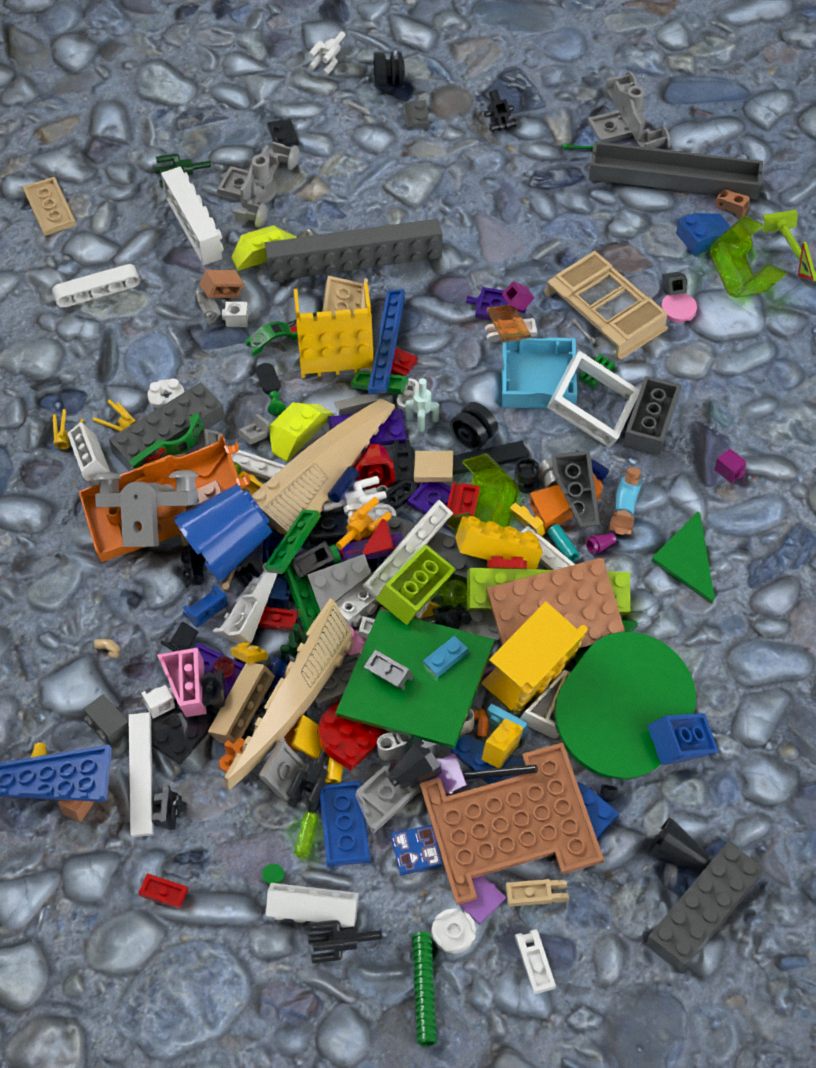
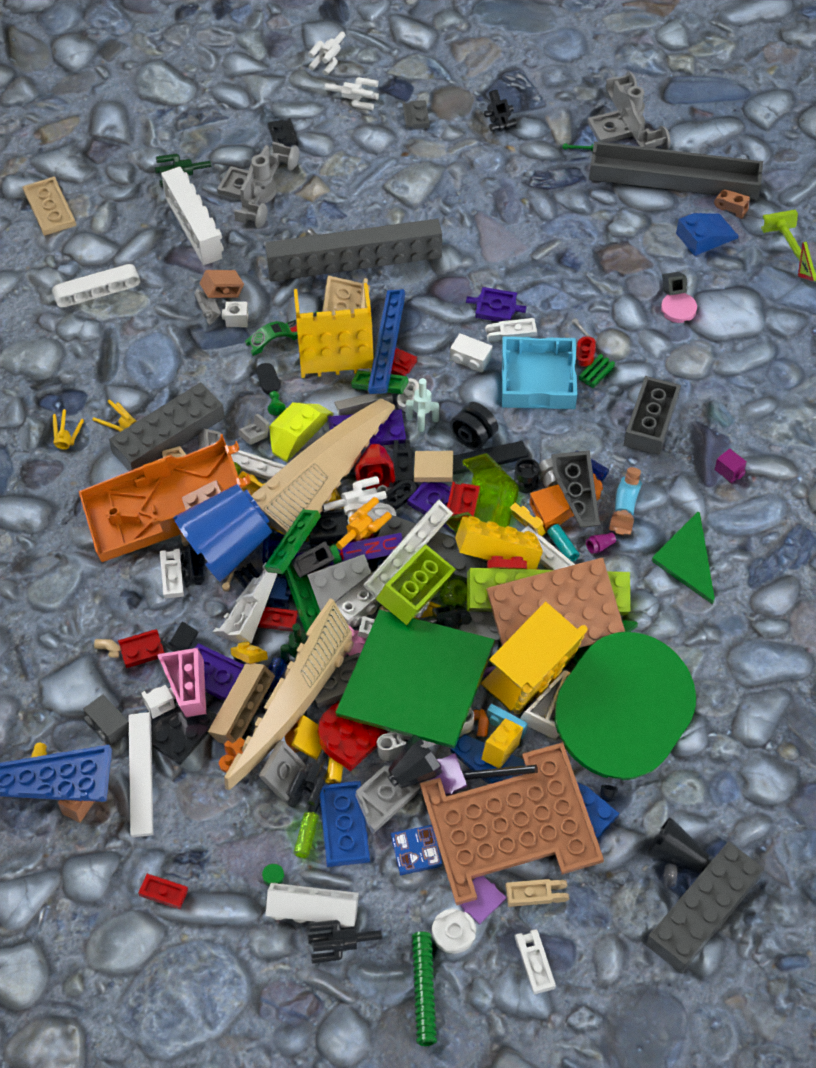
(87, 452): white brick -> none
(140, 503): light grey piece -> none
(141, 648): none -> red plate
(163, 387): white plate -> none
(163, 448): green piece -> none
(171, 574): none -> white plate
(171, 808): black hips -> none
(206, 607): blue hinge -> none
(213, 689): black hips -> none
(225, 664): clear red tile -> none
(251, 246): neon yellow wedge -> none
(343, 484): clear blue piece -> none
(355, 92): none -> white plant
(380, 540): red slope -> none
(388, 68): black wheel -> none
(388, 669): hinge -> none
(445, 656): dark azure plate -> none
(471, 352): none -> white brick
(508, 323): clear orange piece -> none
(518, 295): magenta brick -> none
(581, 418): white window -> none
(585, 351): none -> red plate
(609, 303): tan piece -> none
(682, 738): blue slope -> none
(732, 265): clear neon green windscreen -> none

